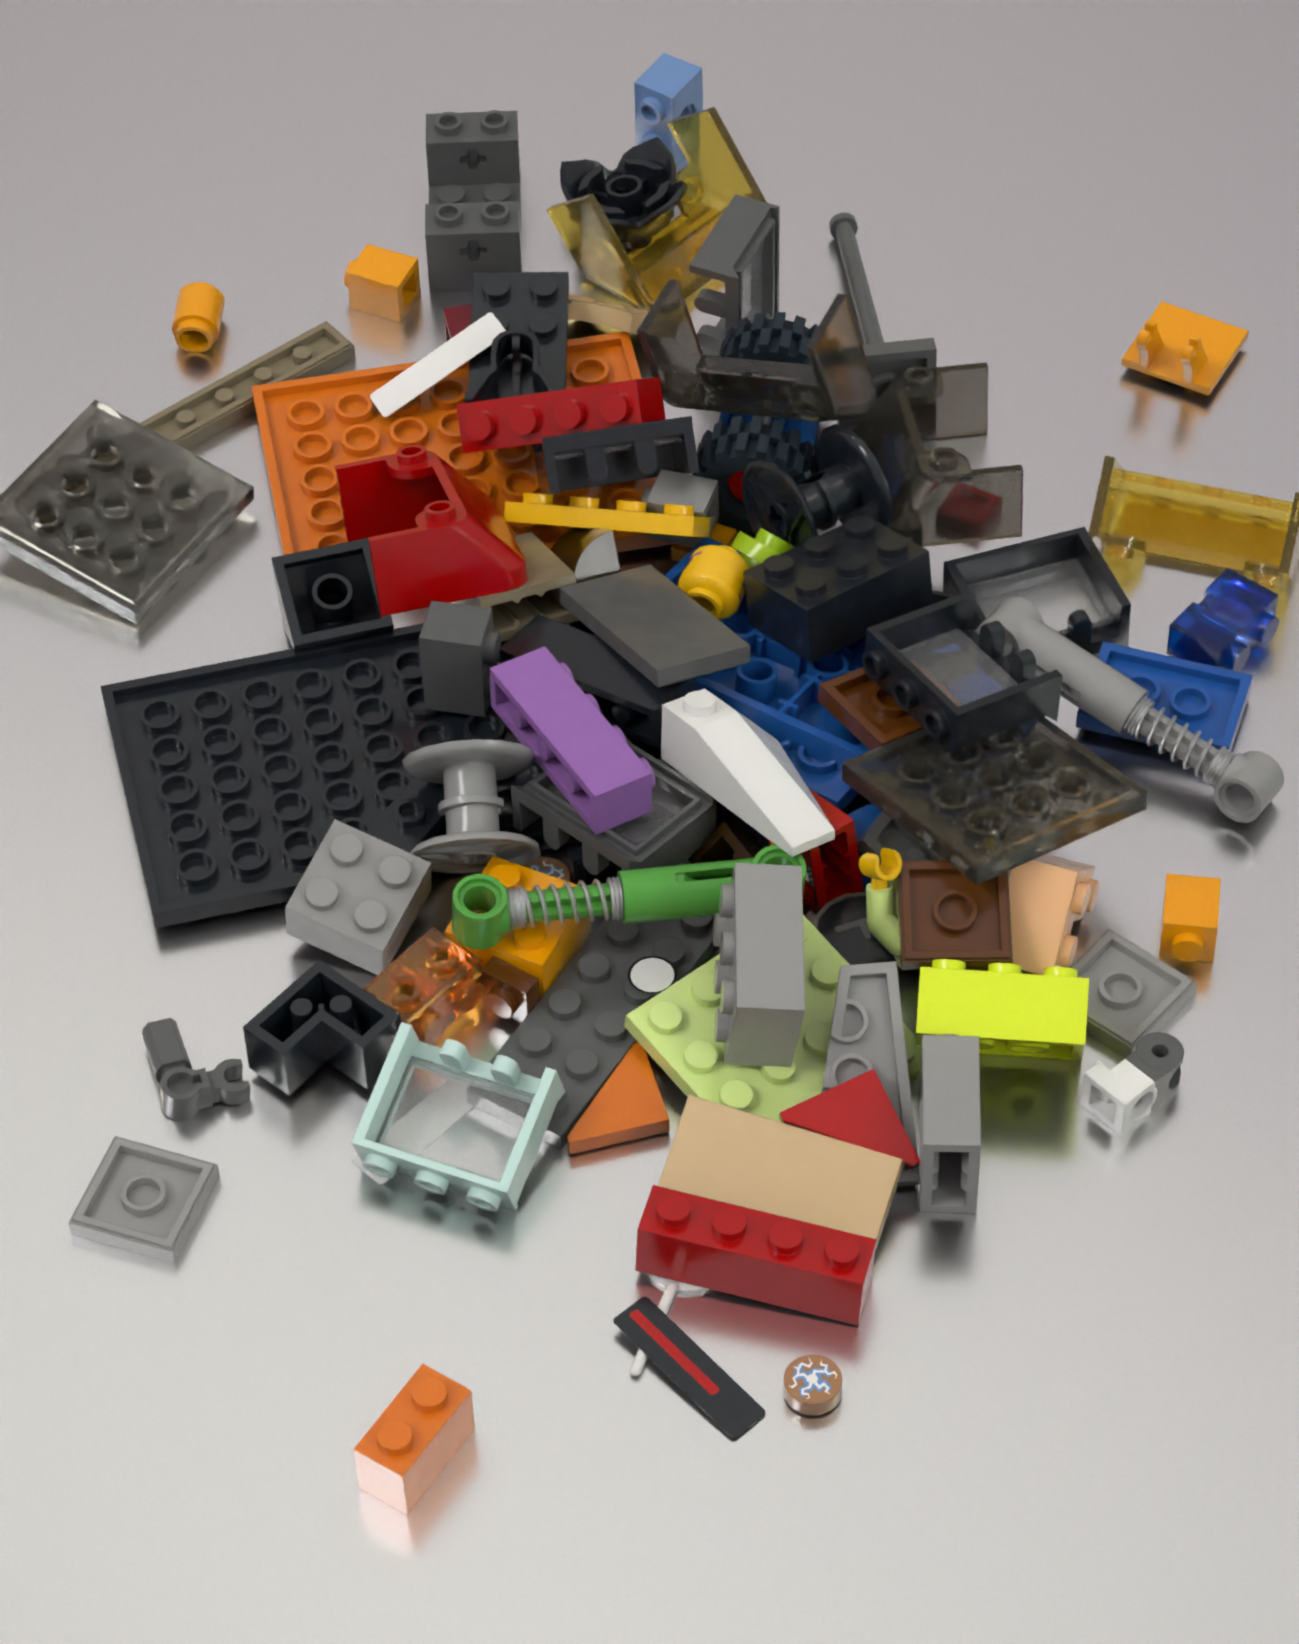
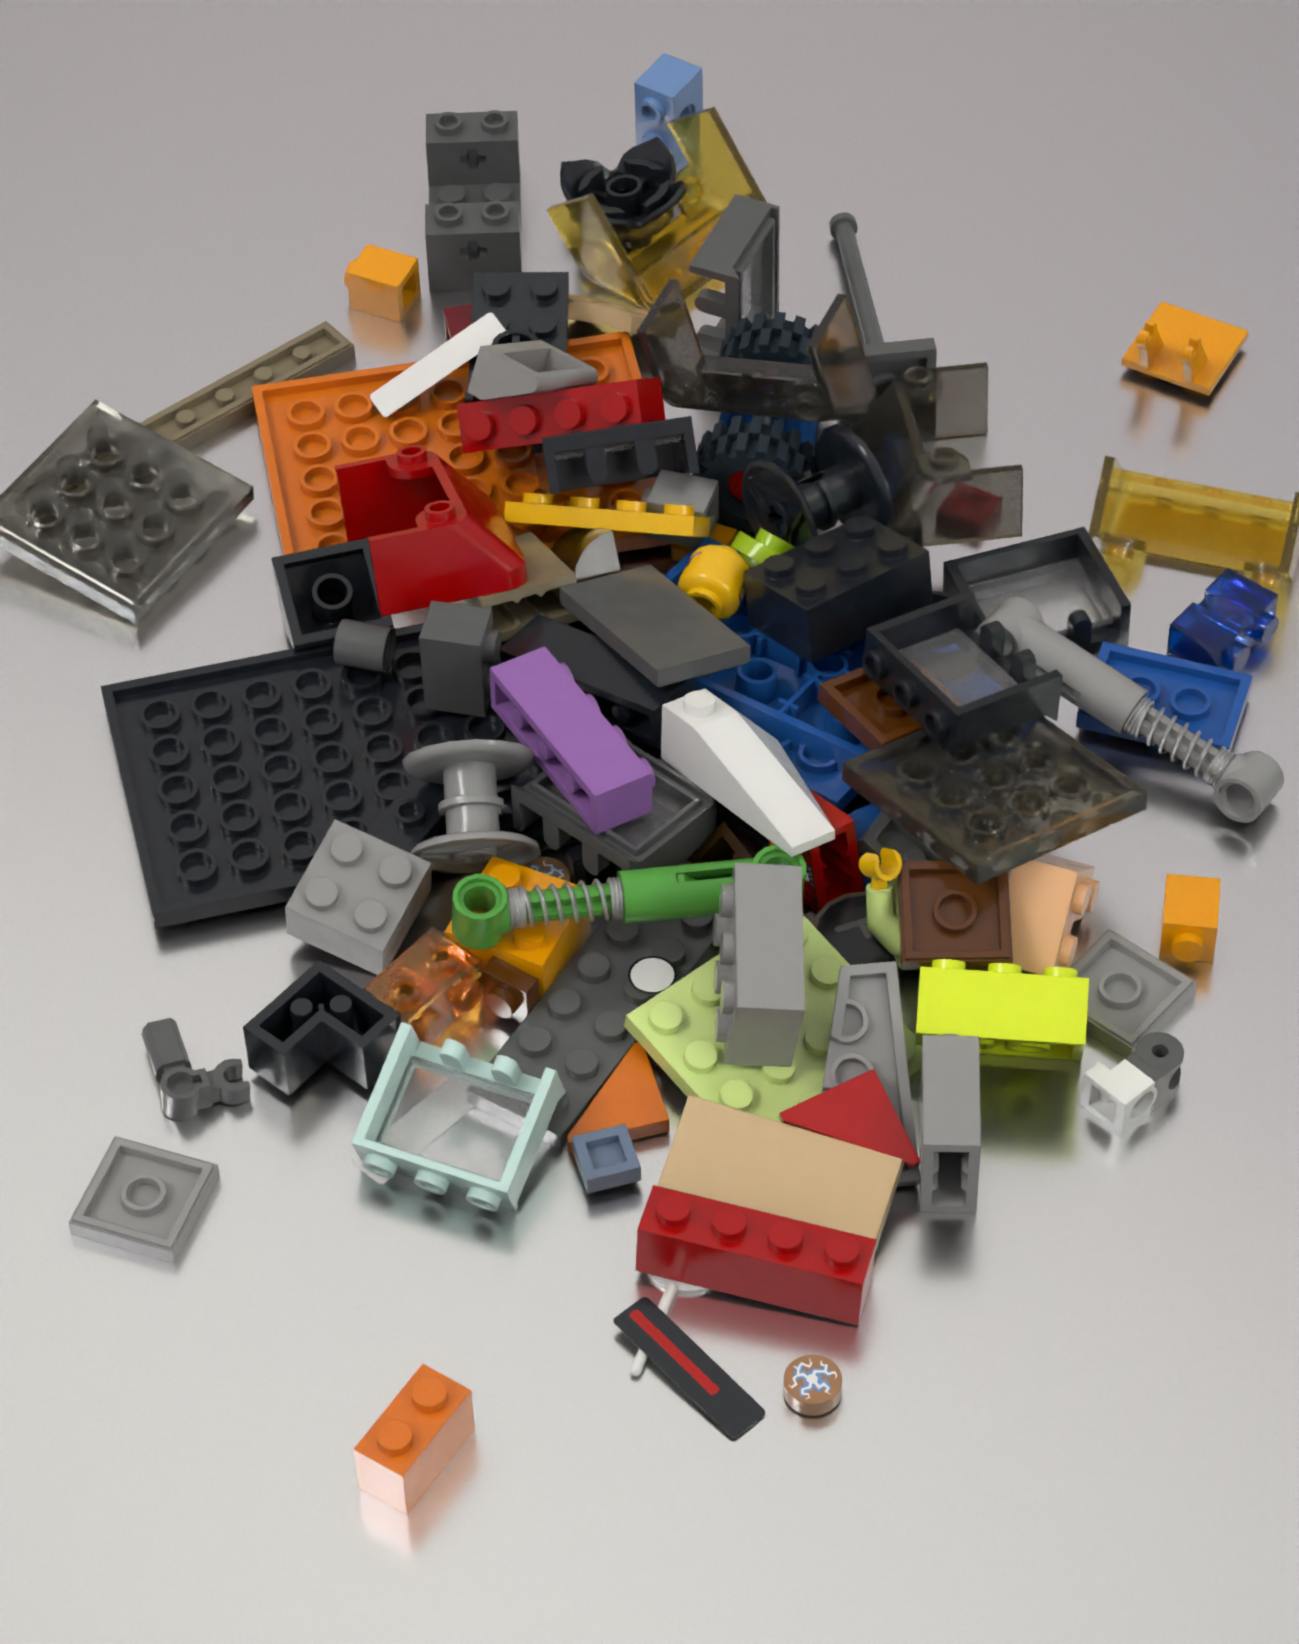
(198, 317): light orange brick -> none
(364, 645): none -> dark grey beam
(526, 369): none -> light grey tile
(606, 1158): none -> sand blue plate

